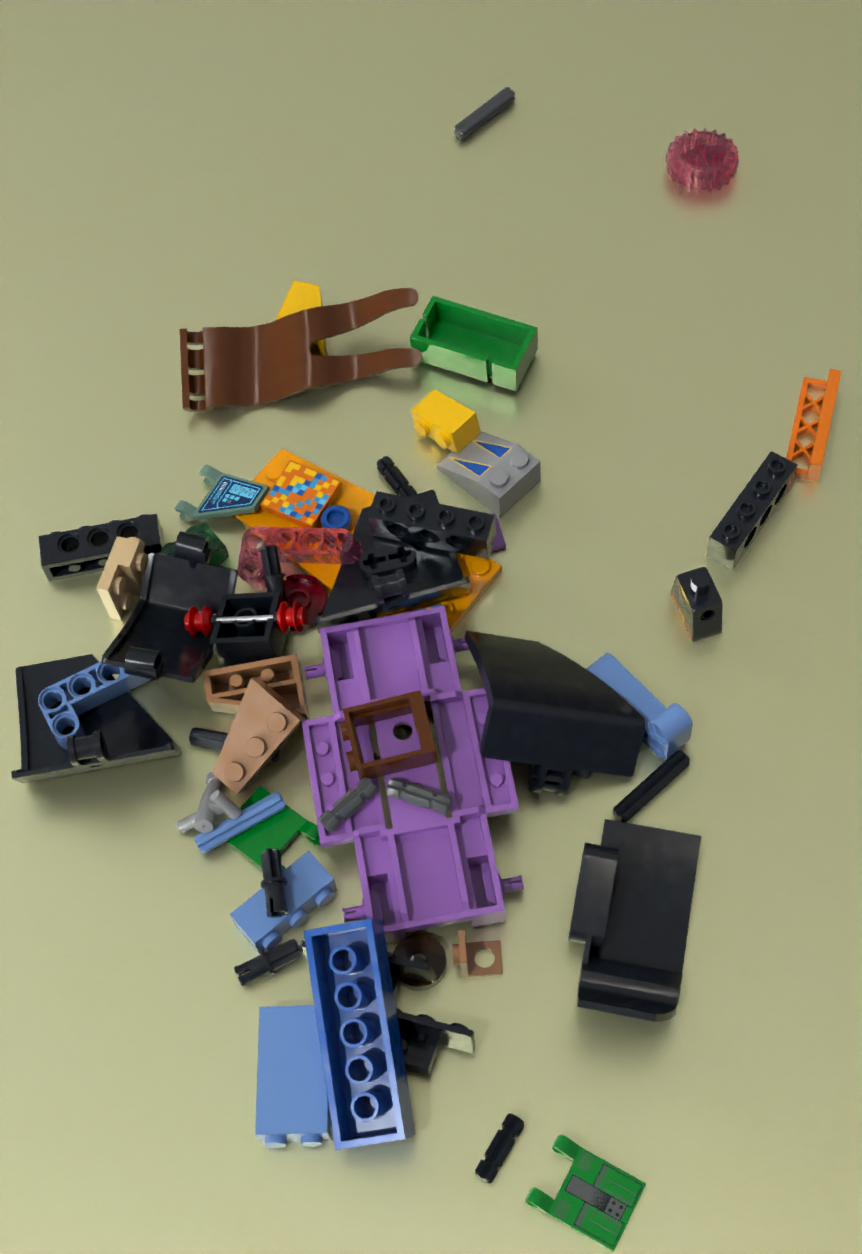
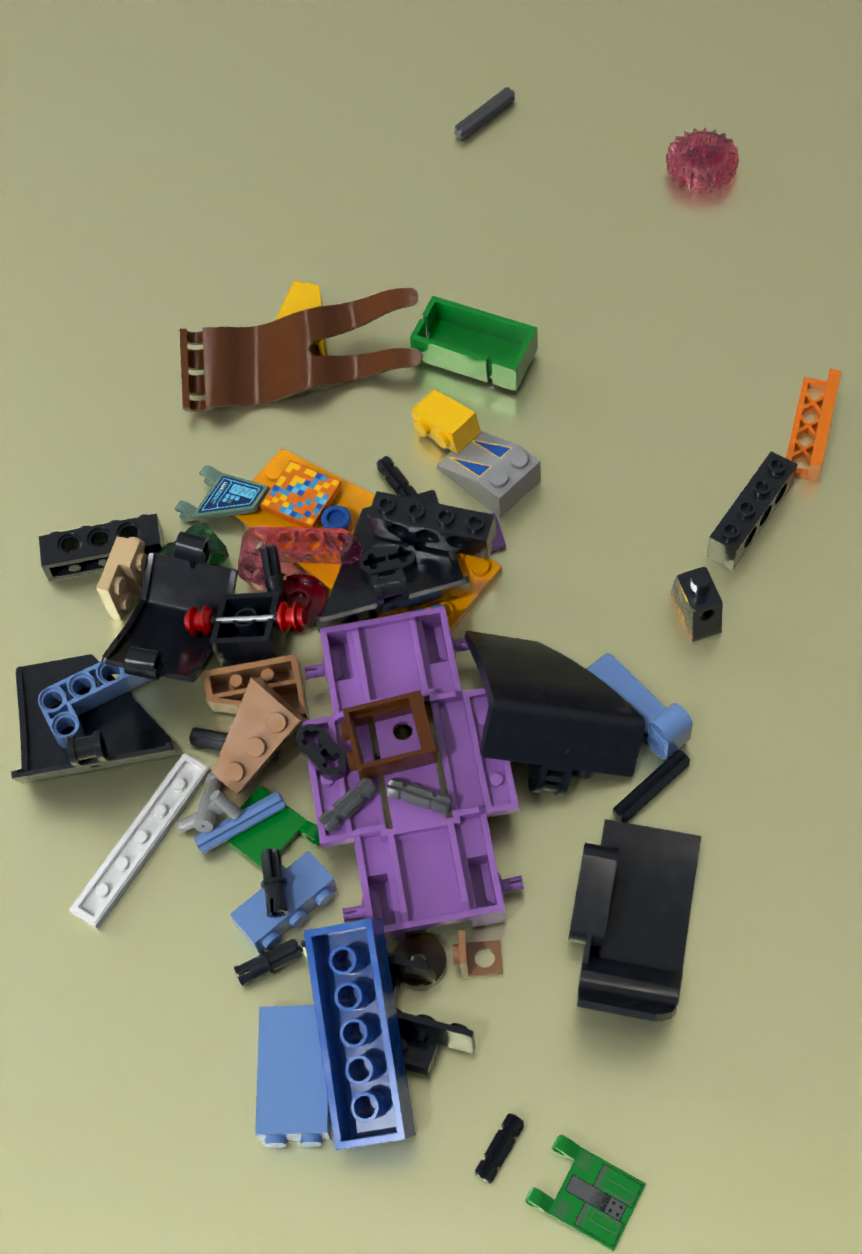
(140, 841): none -> white tile
(328, 747): none -> black beam

